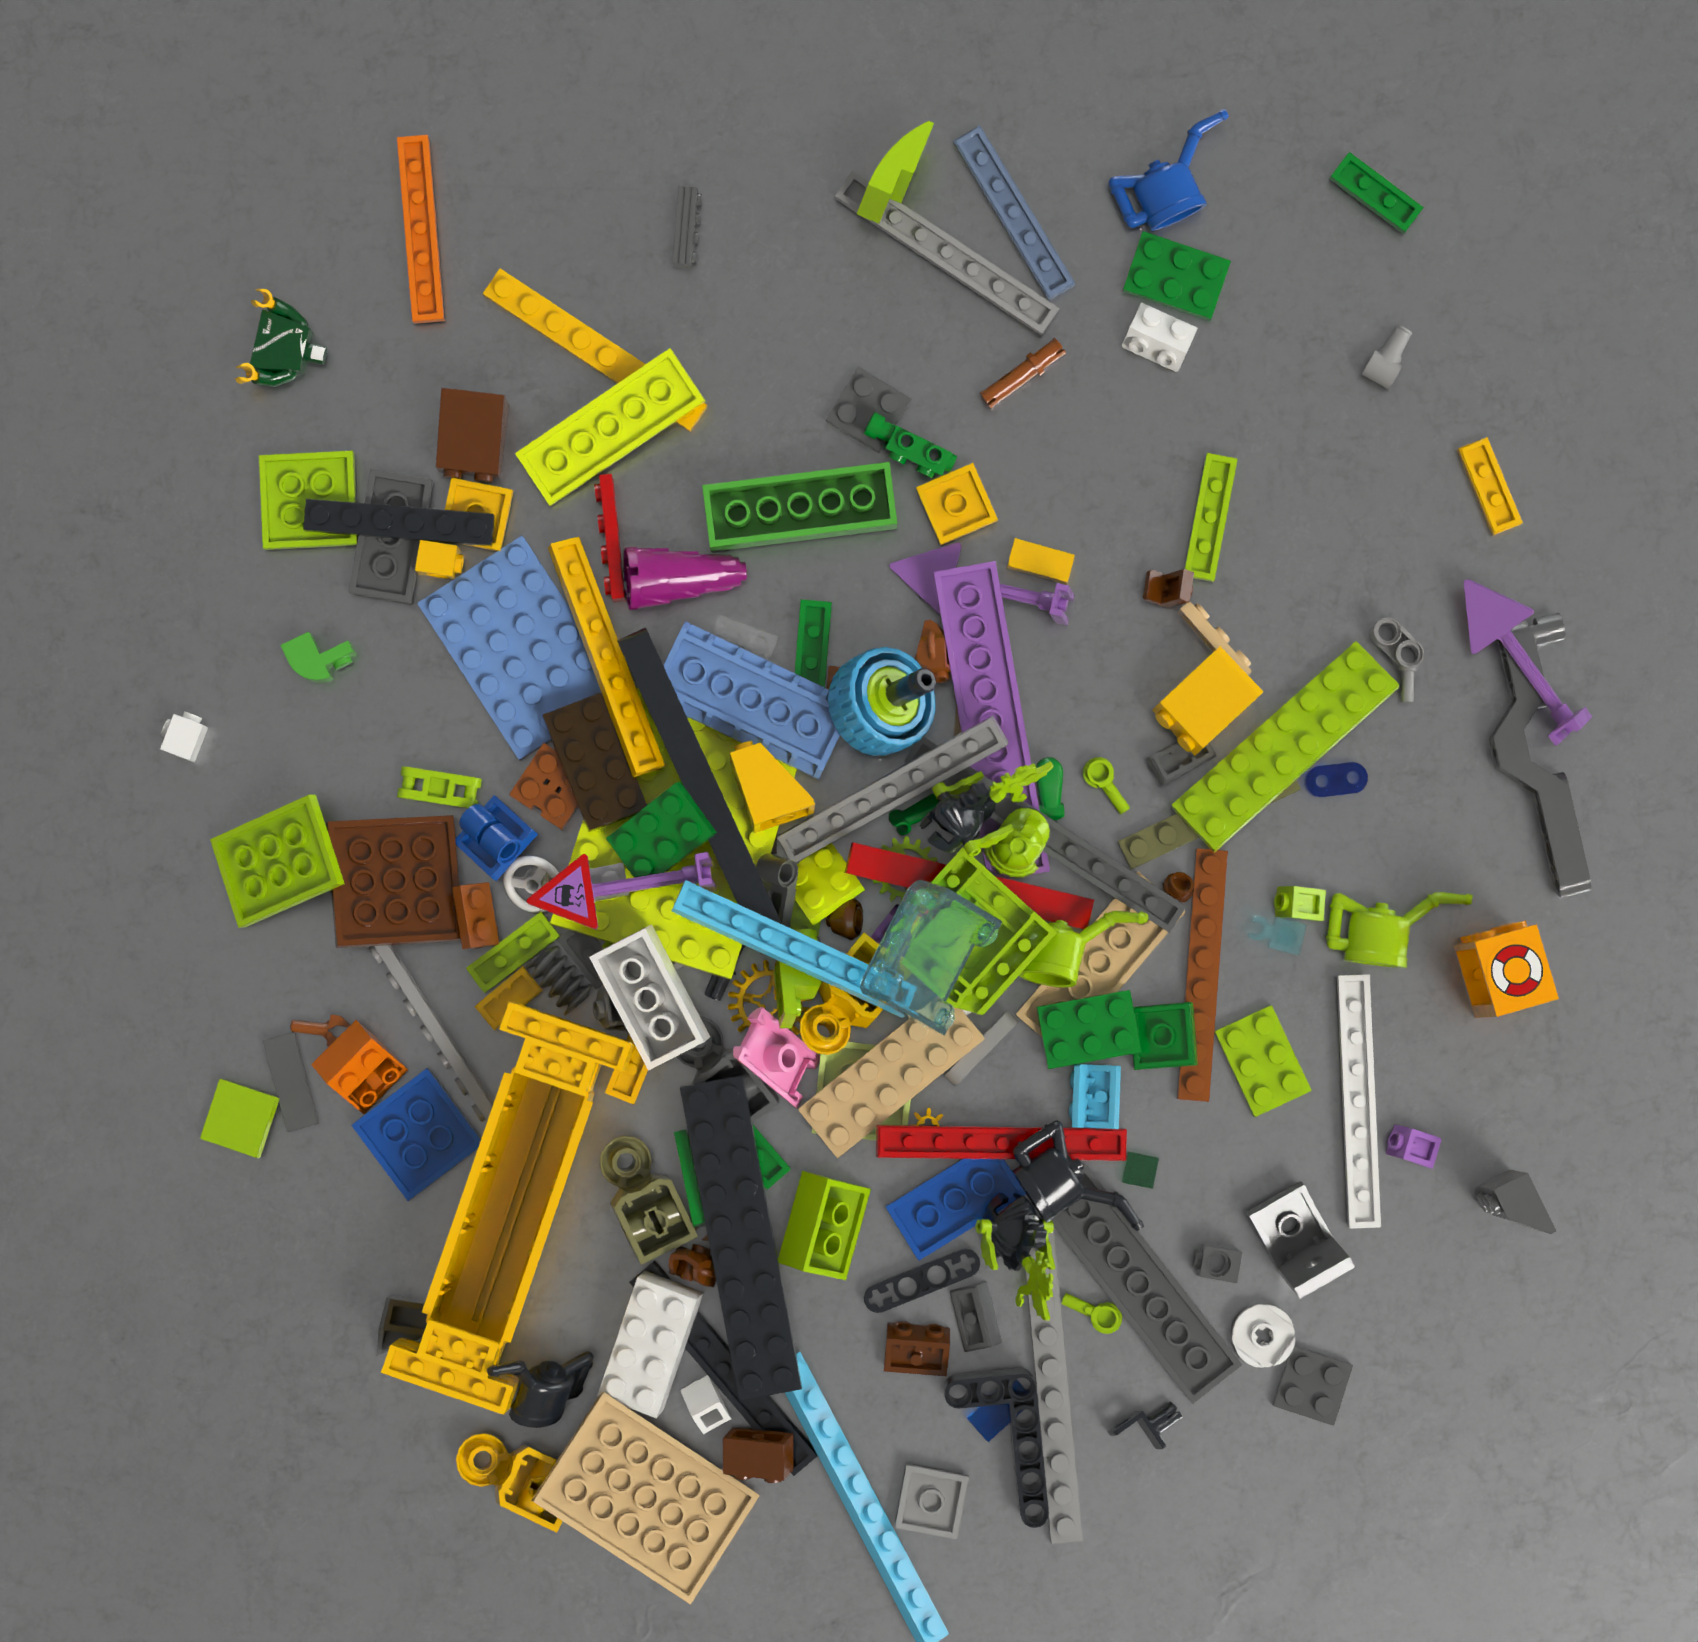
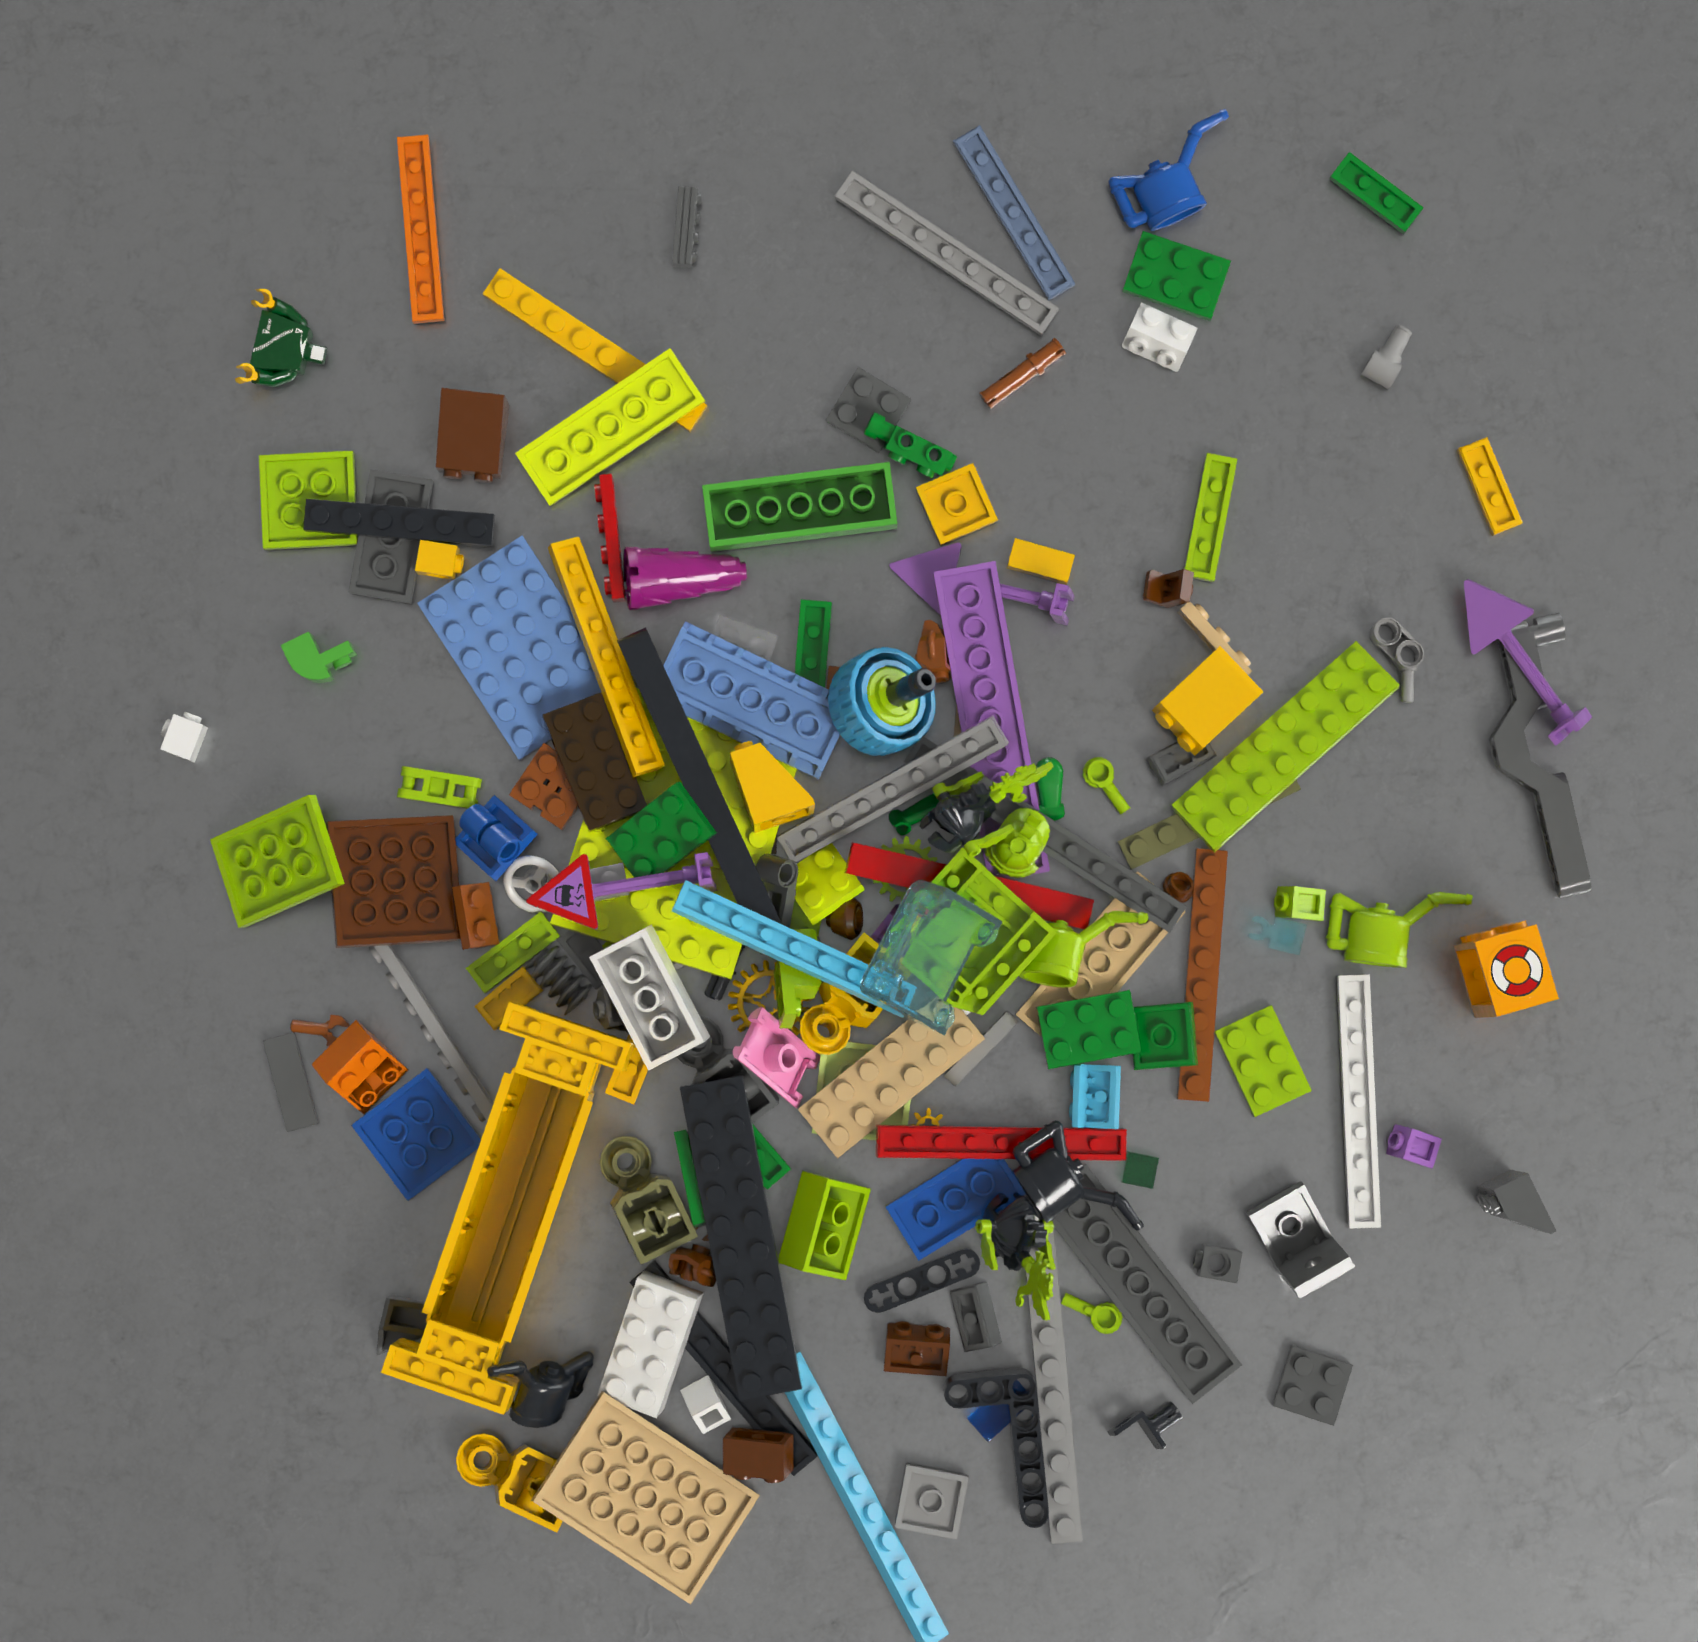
(239, 1118): lime tile -> none
(482, 498): yellow plate -> none
(894, 173): lime slope -> none
(1281, 1333): white plate -> none
(1336, 780): clear blue plate -> none

